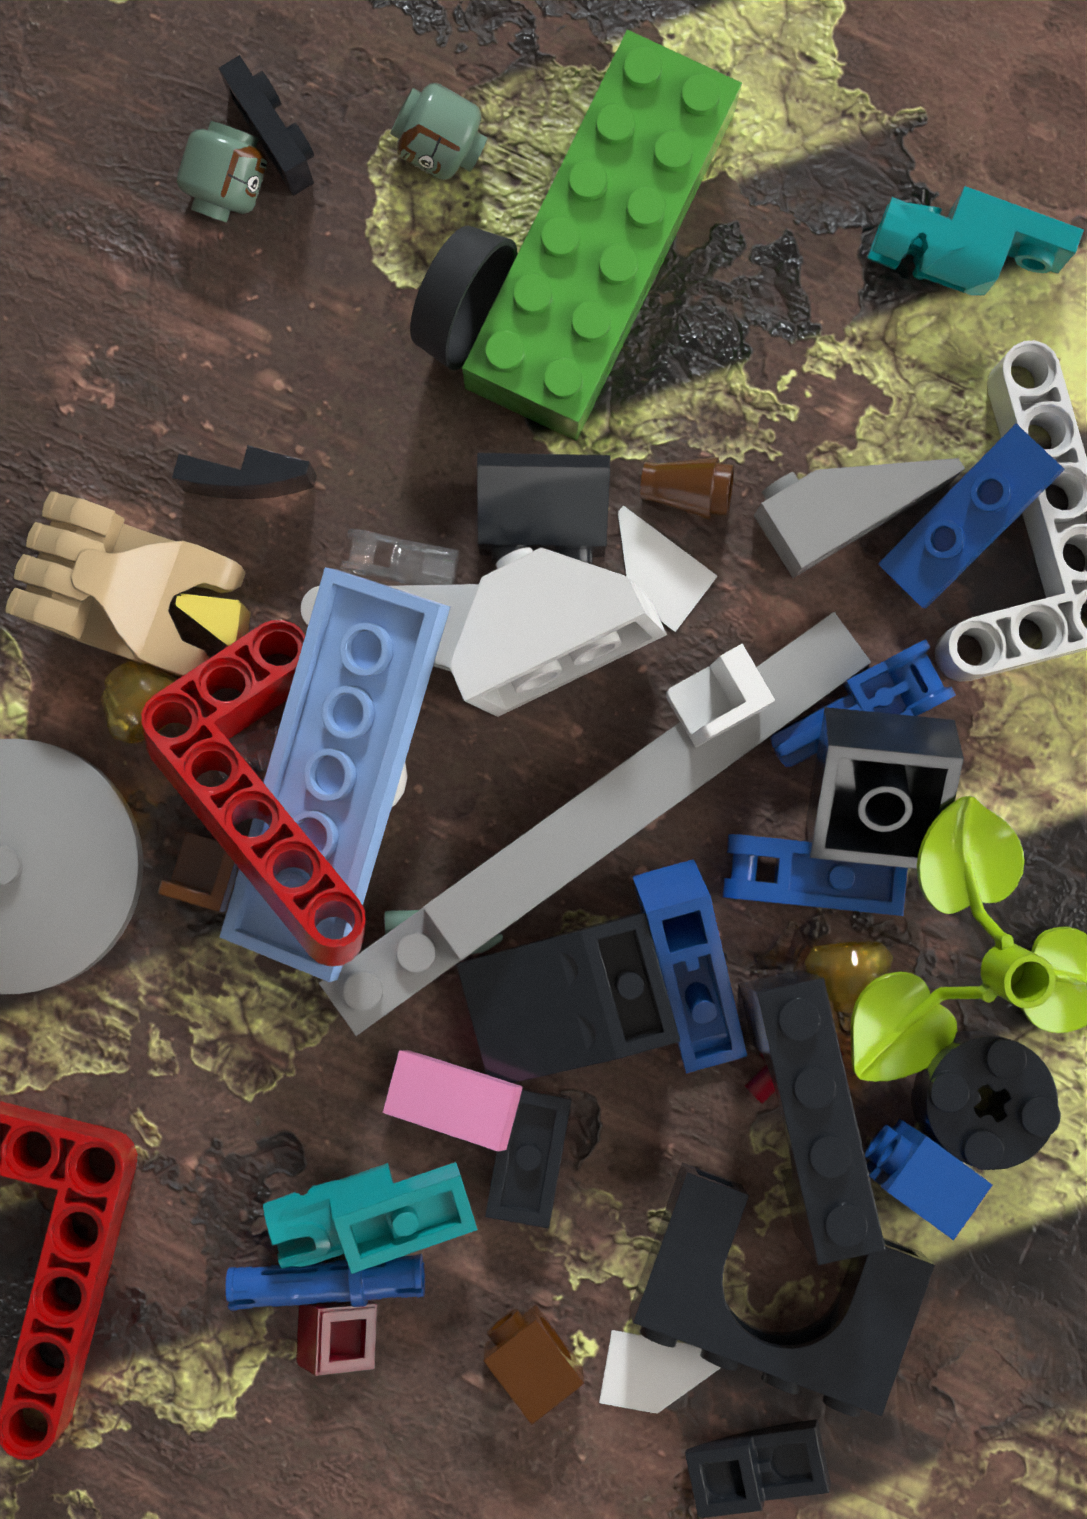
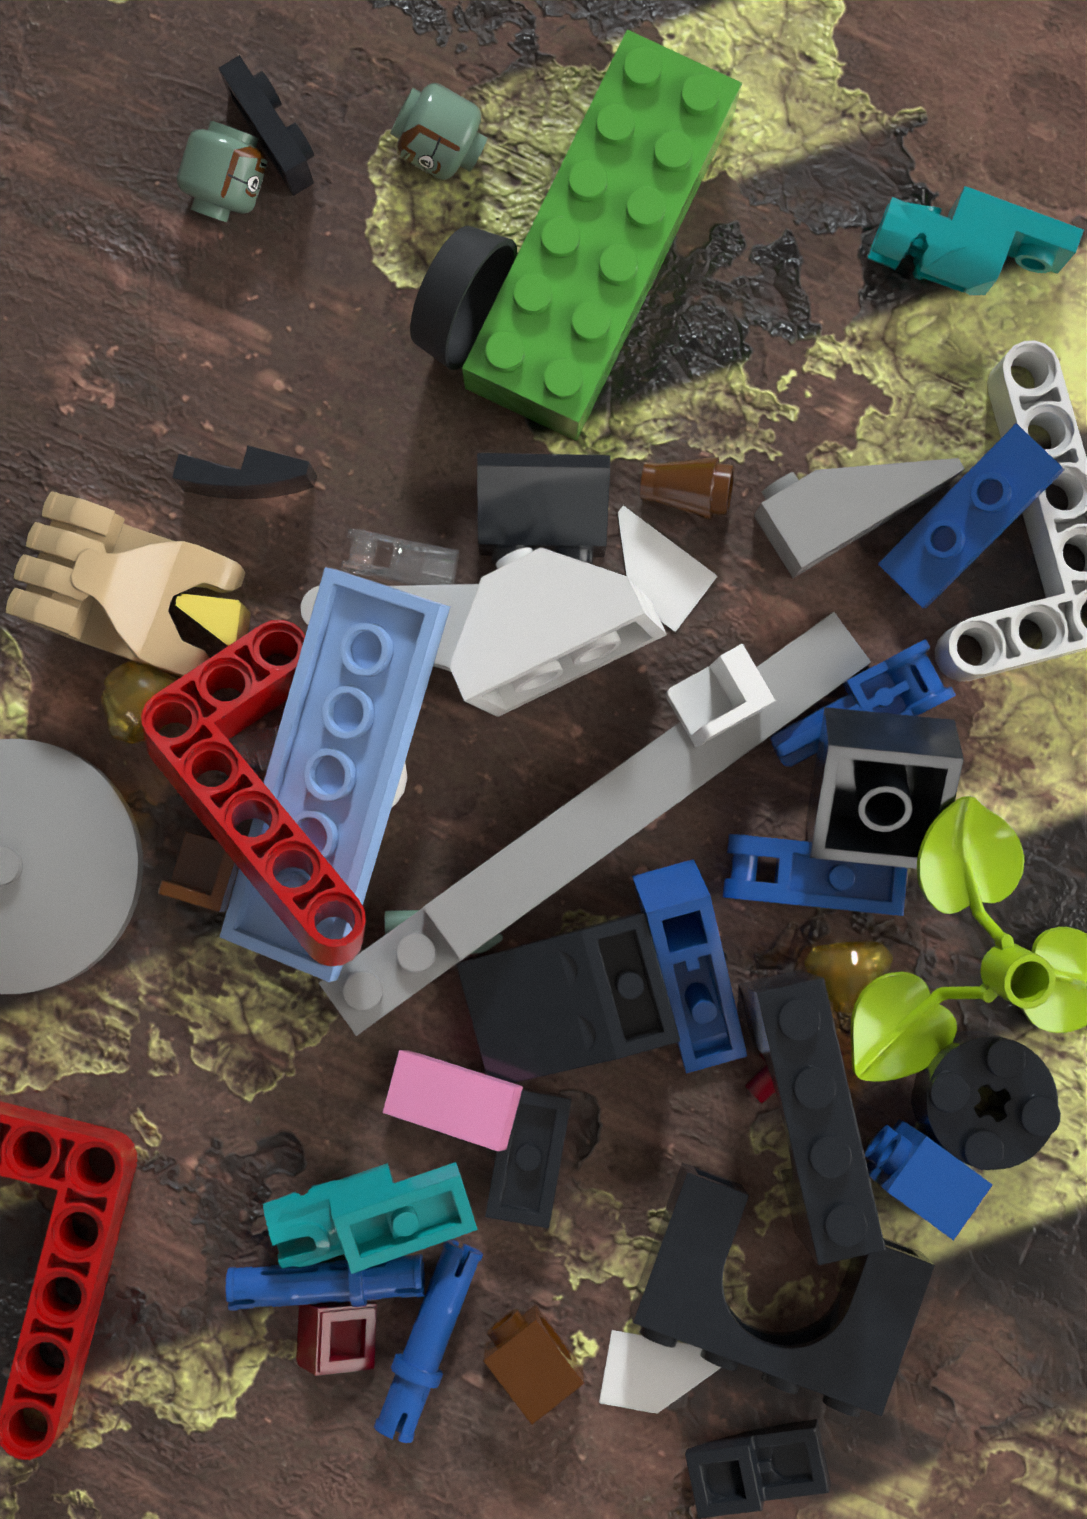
(419, 1364): none -> blue pin

